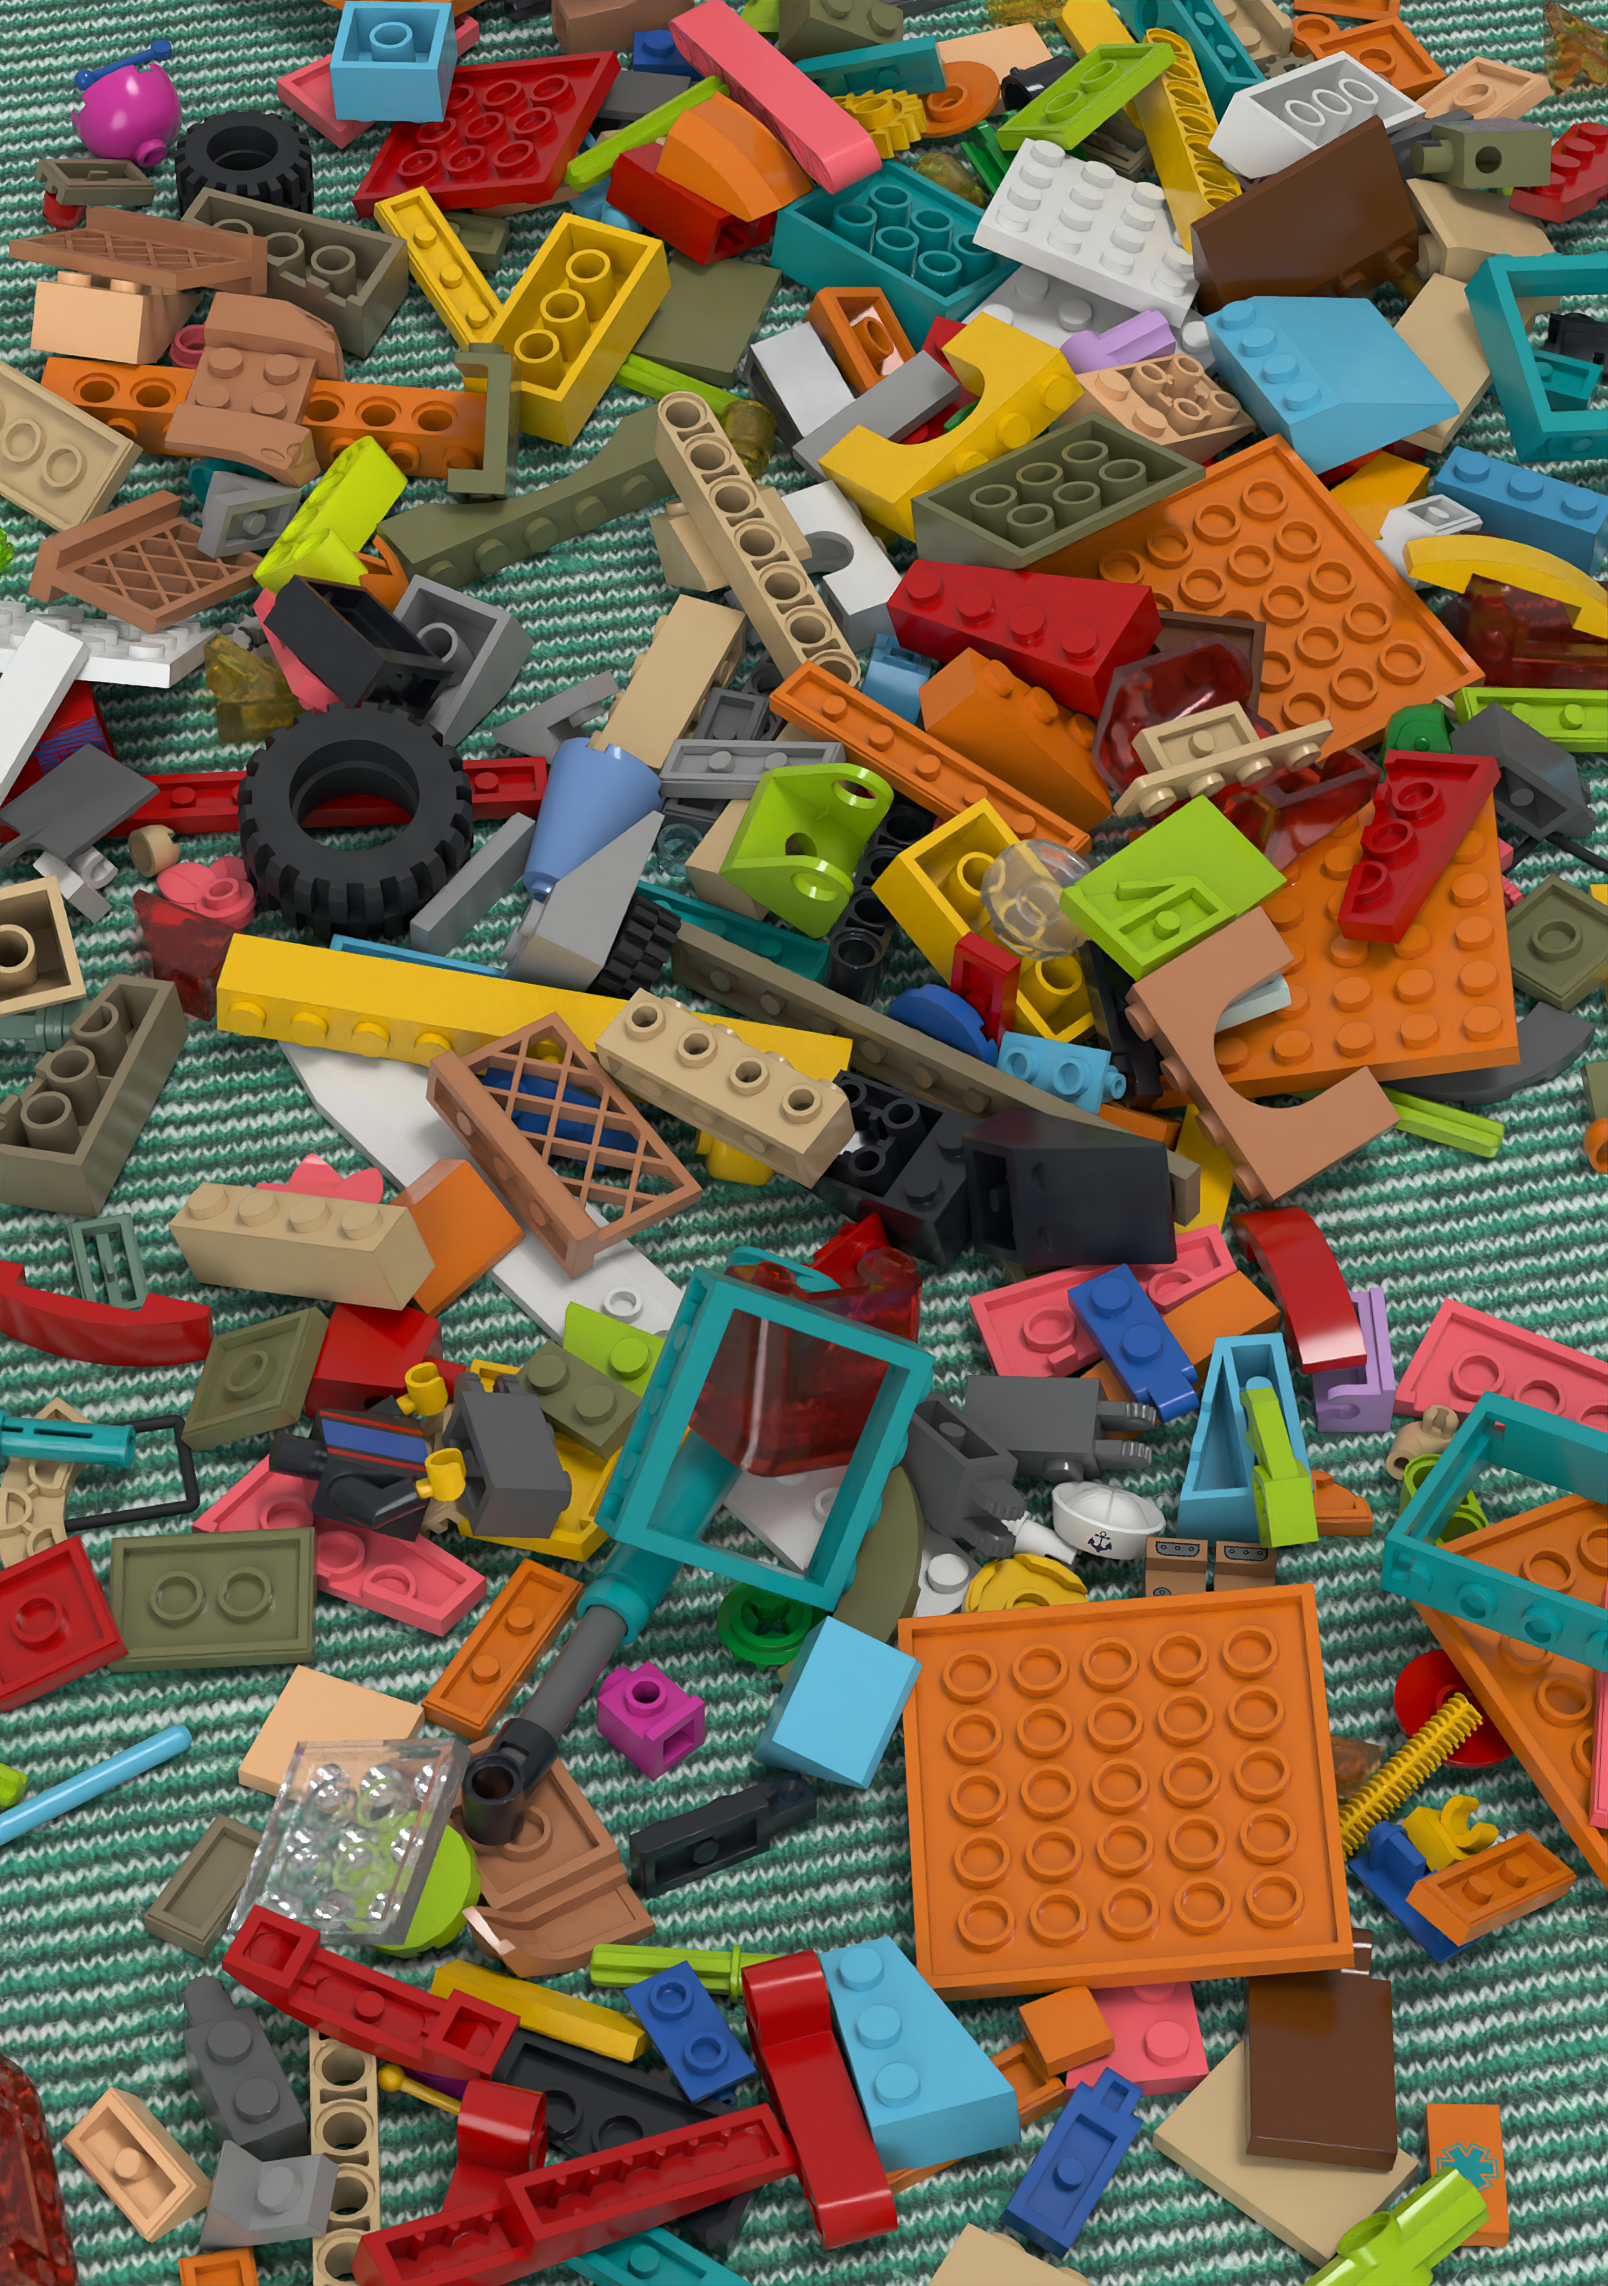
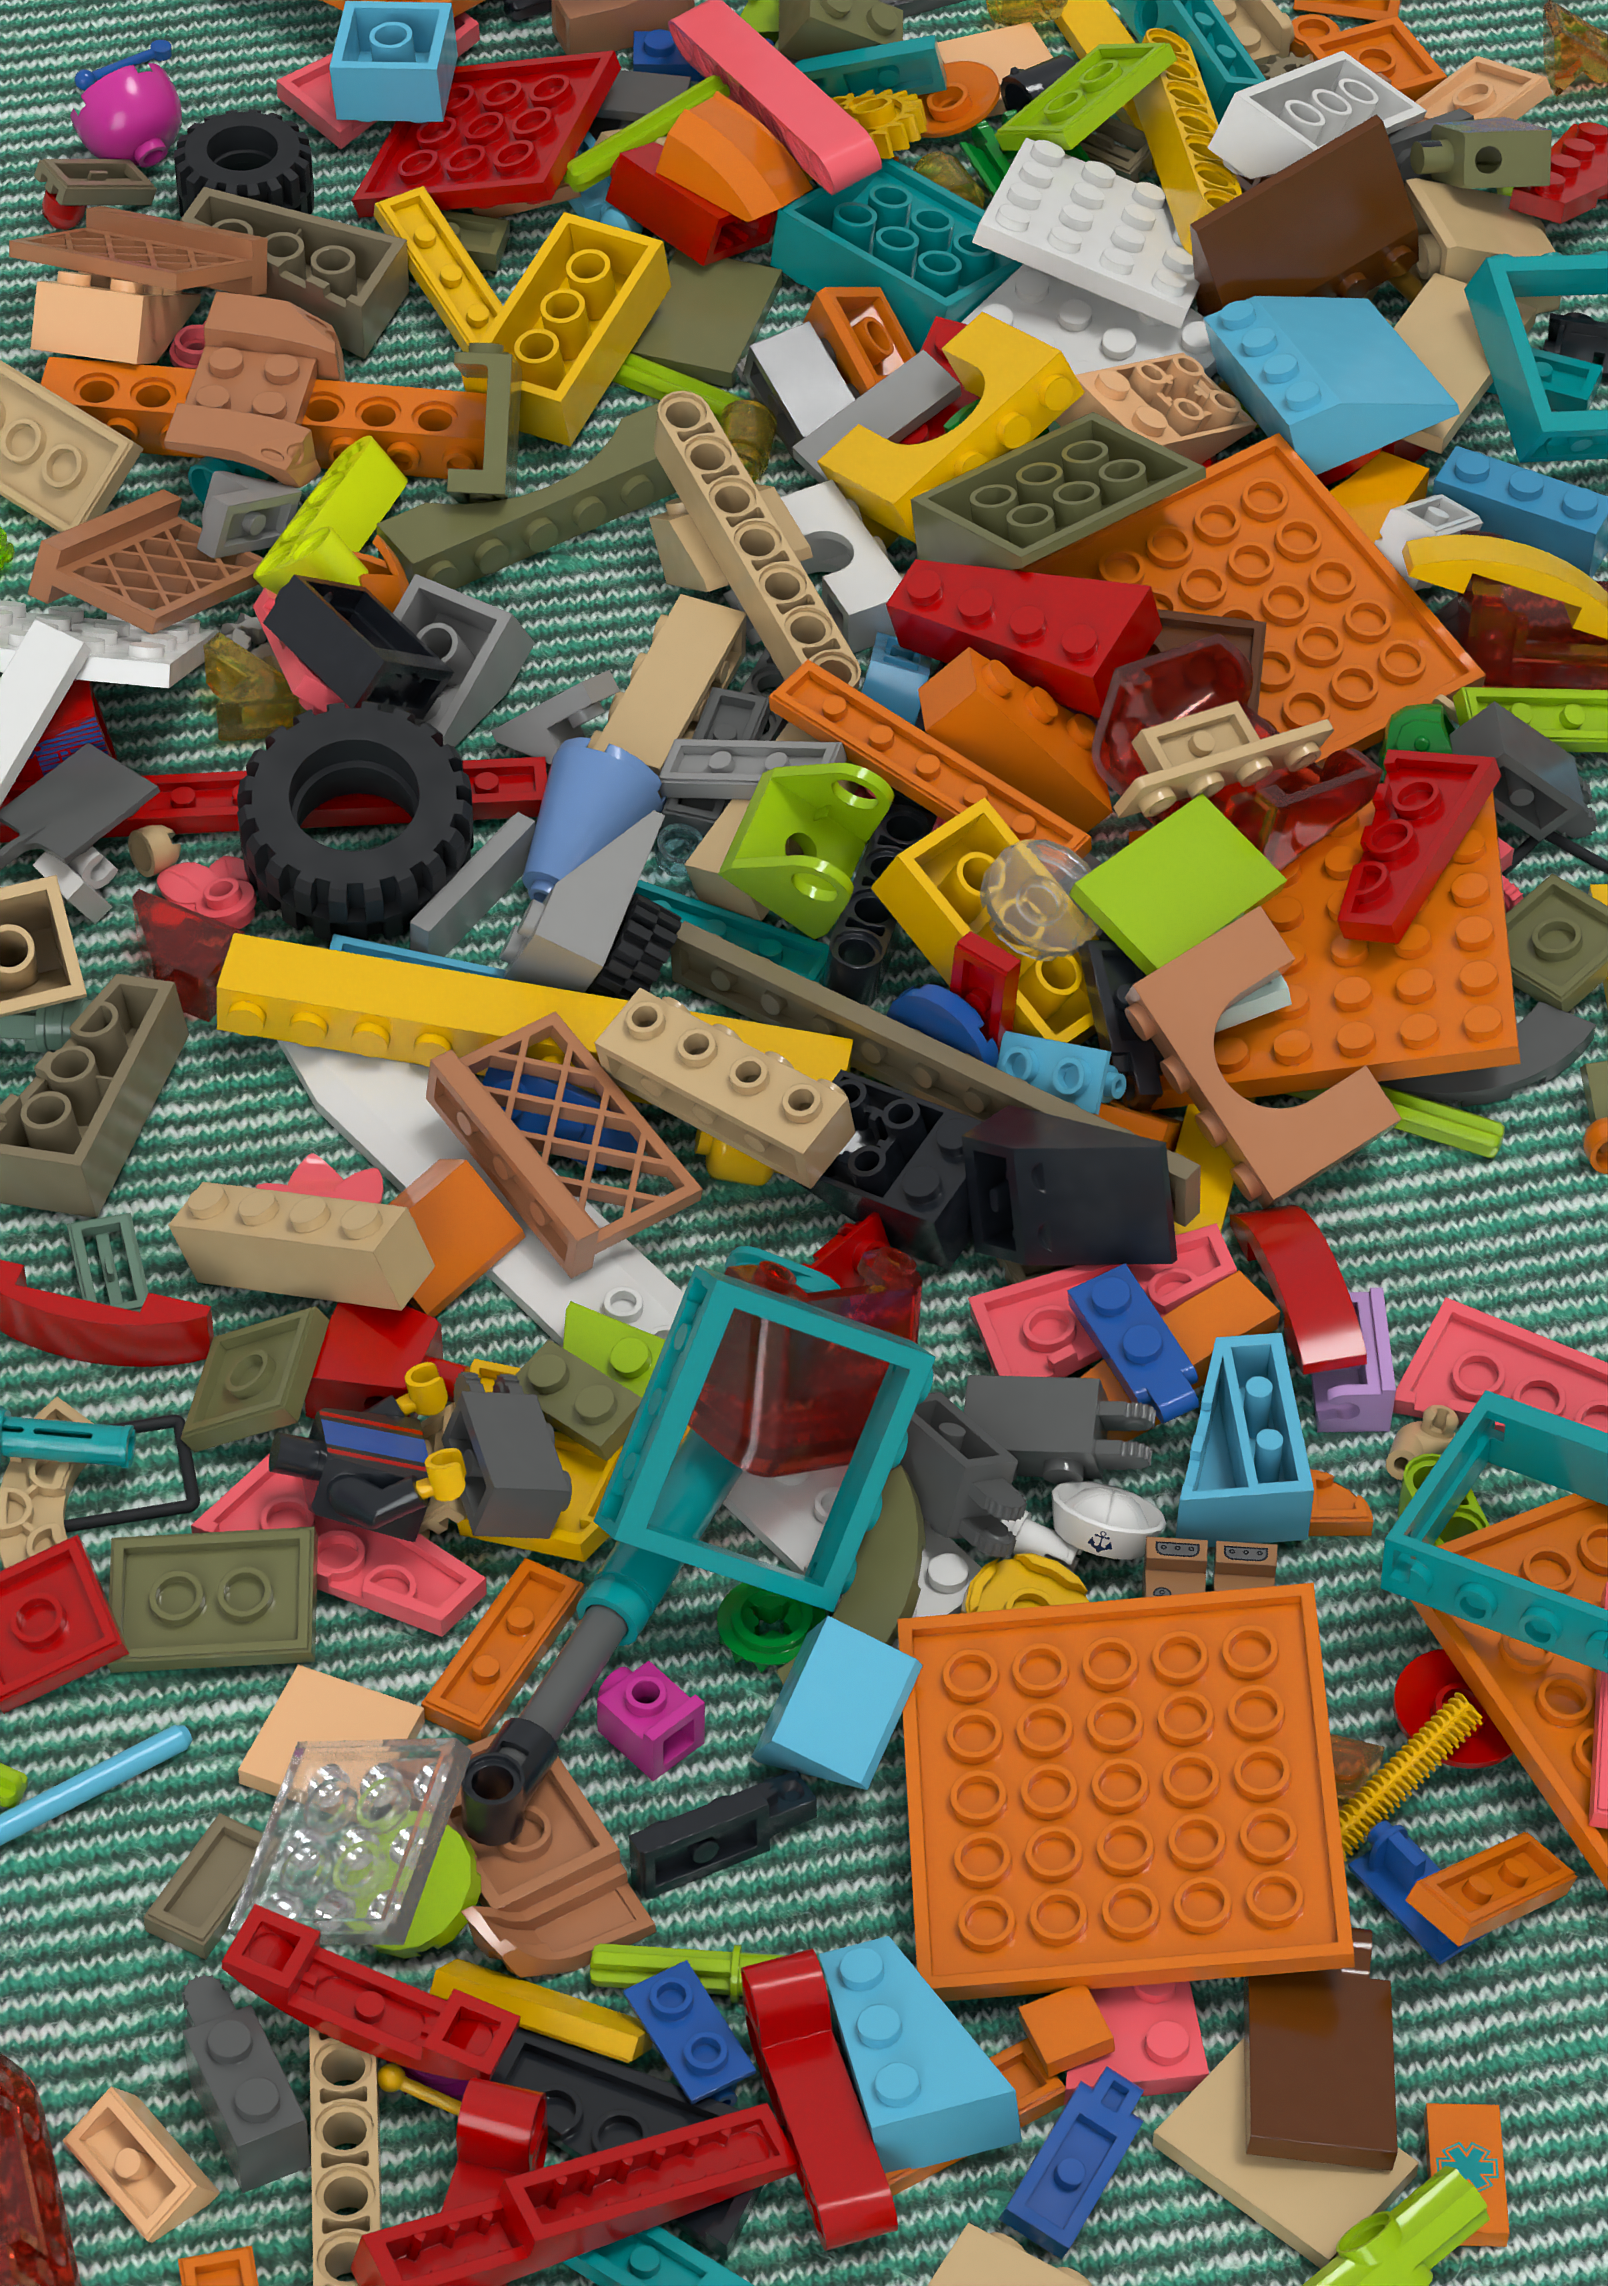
(266, 2200): light grey slope -> none
(1132, 341): lavender piece -> none
(1148, 920): lime wing -> none
(1279, 1482): lime piece -> none
(1444, 1834): yellow tile -> none

